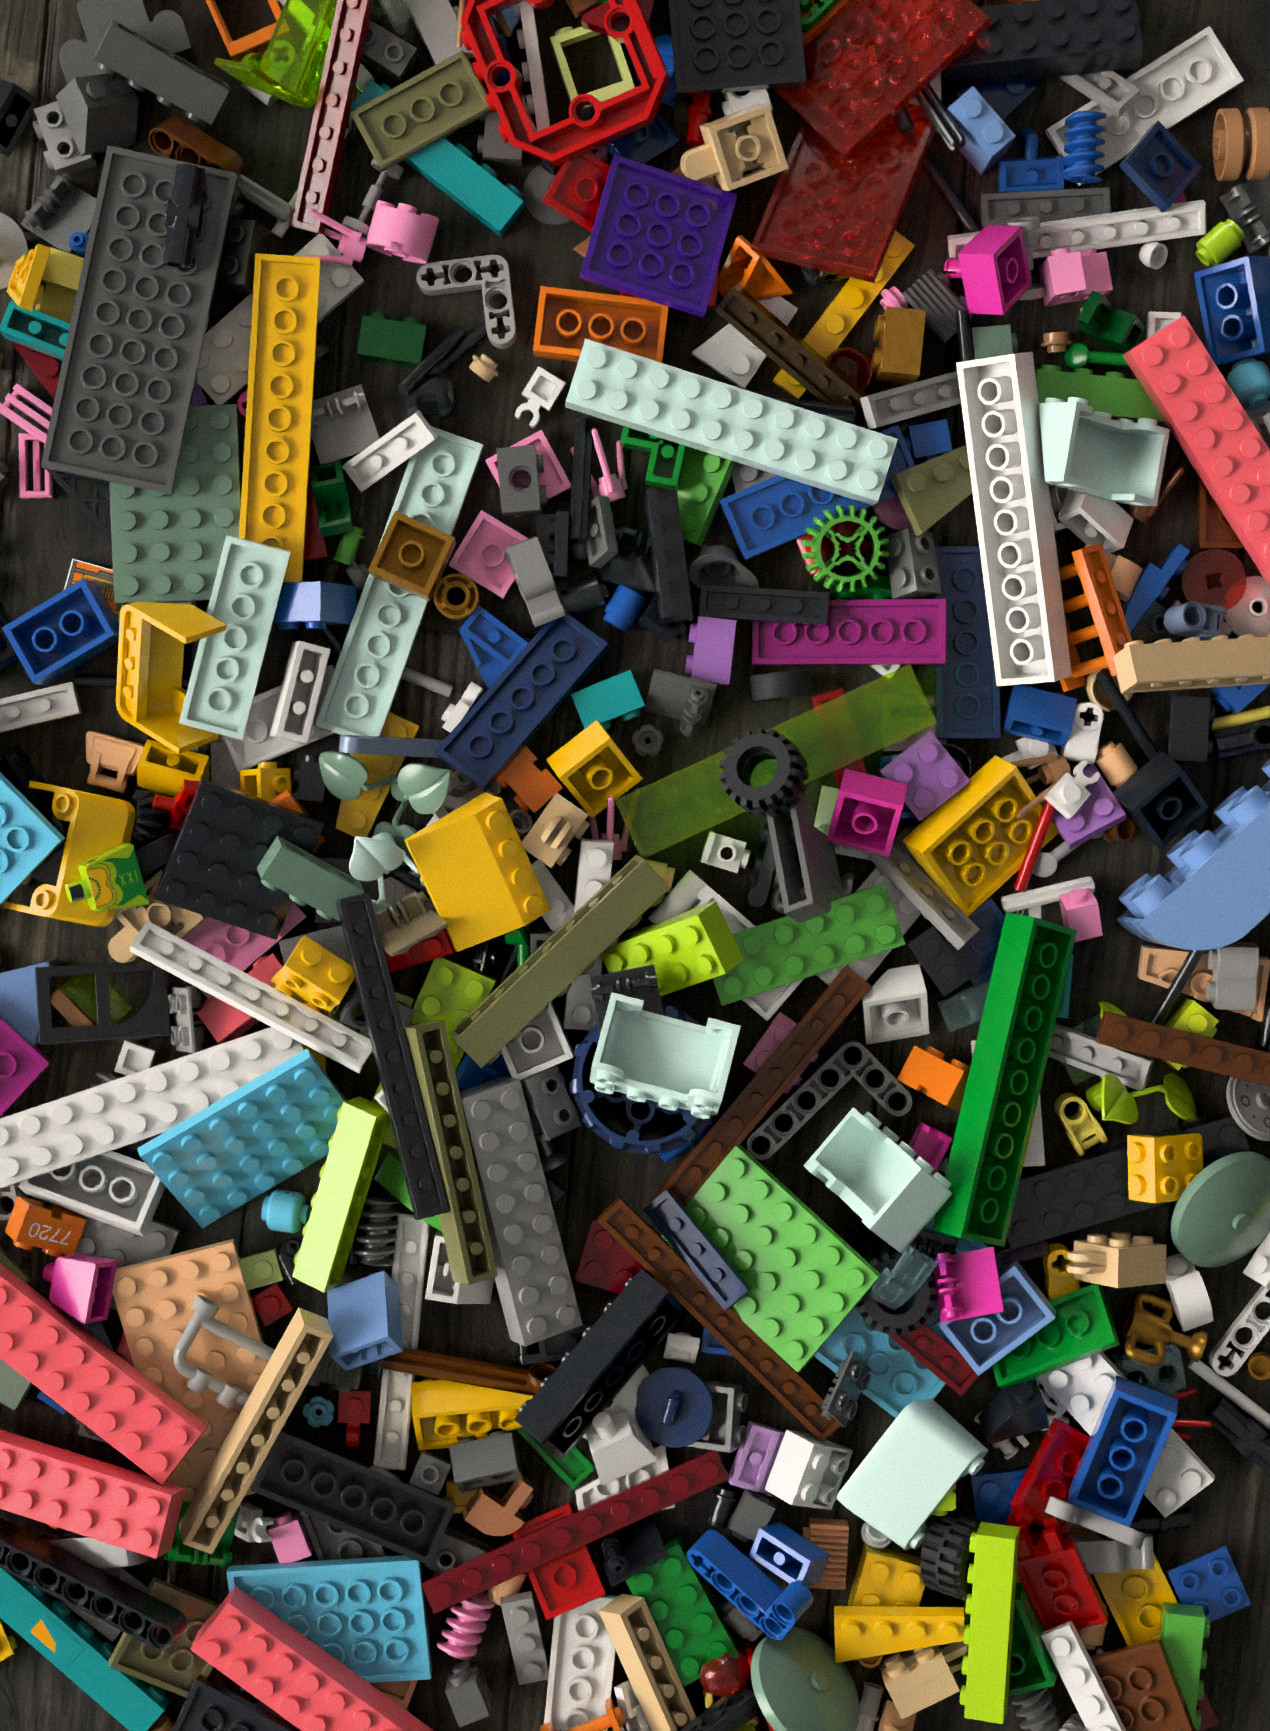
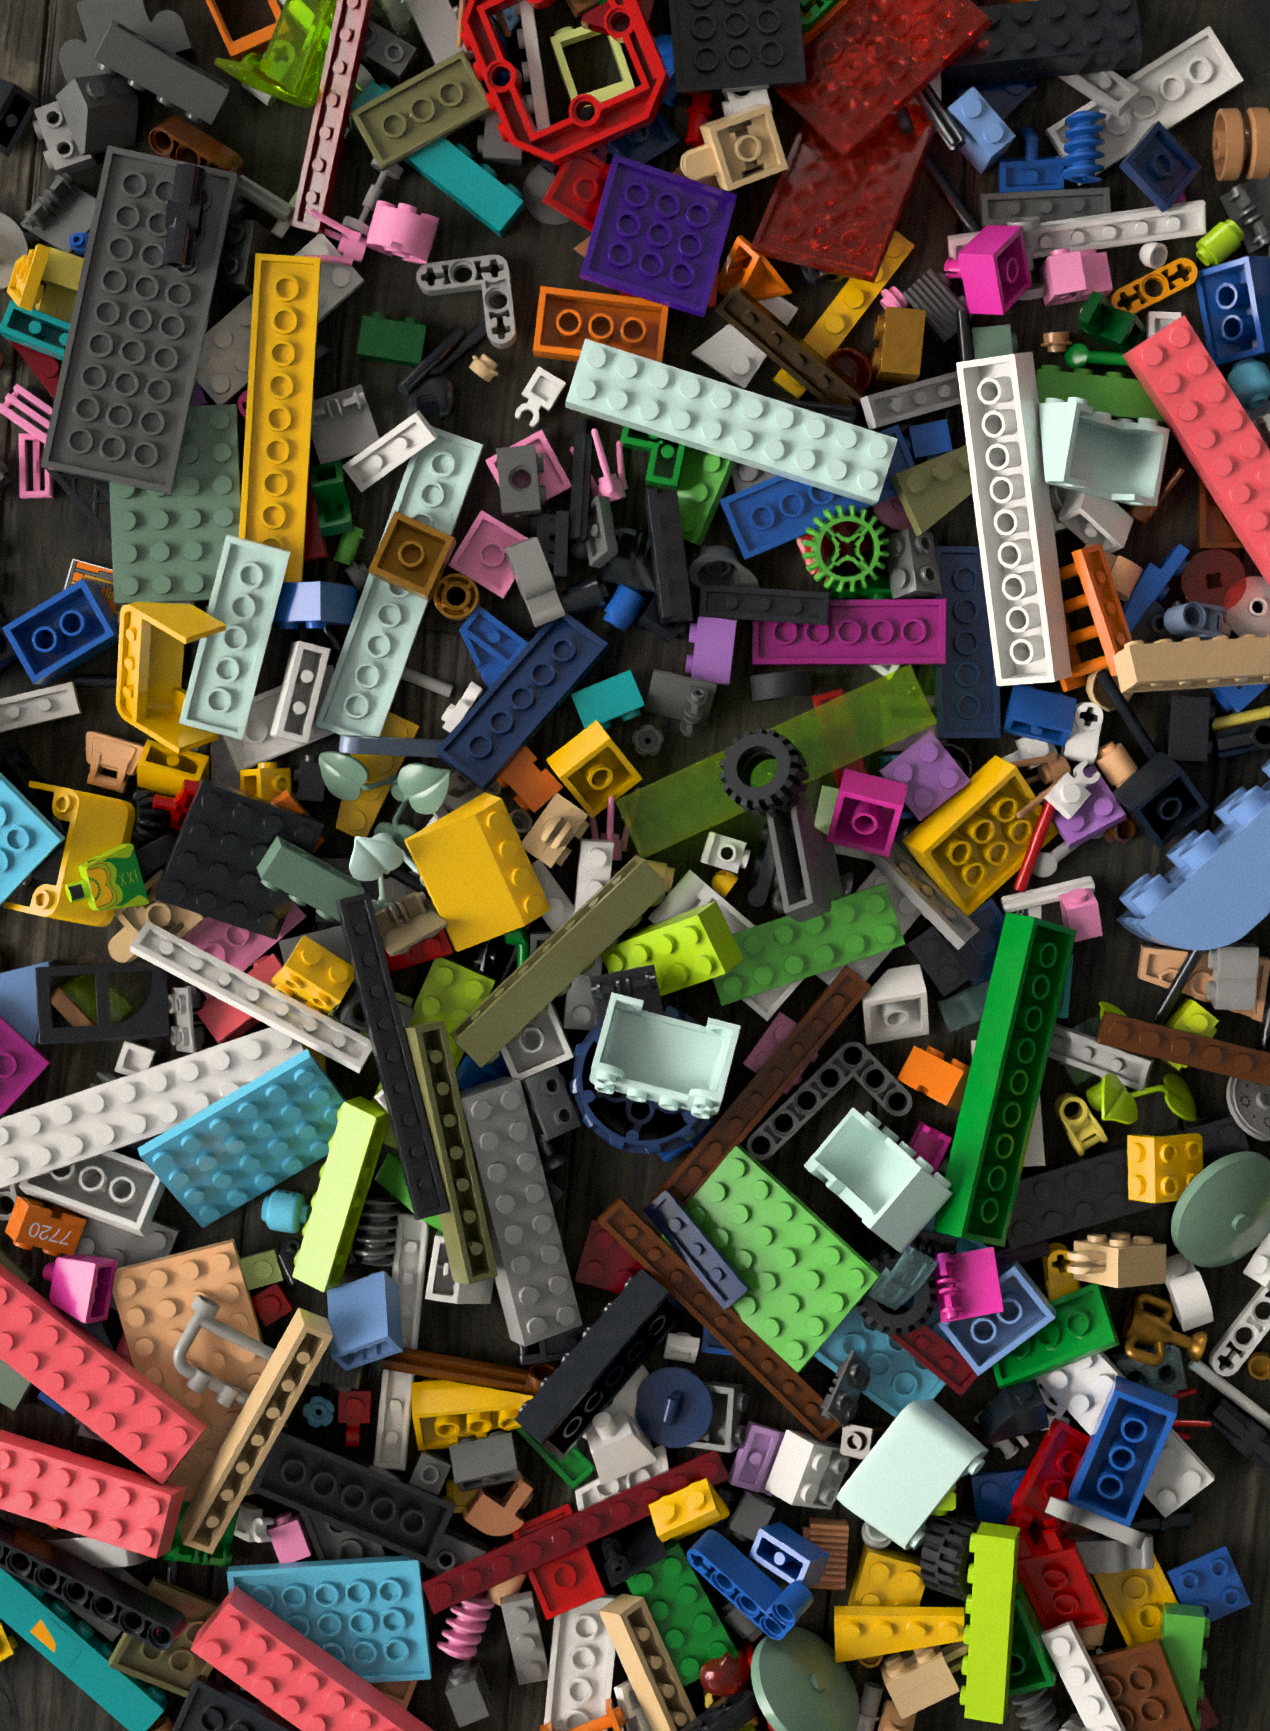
(687, 1511): none -> yellow bracket
(723, 882): none -> yellow hinge
(860, 1437): none -> brick
(1170, 269): none -> light orange beam

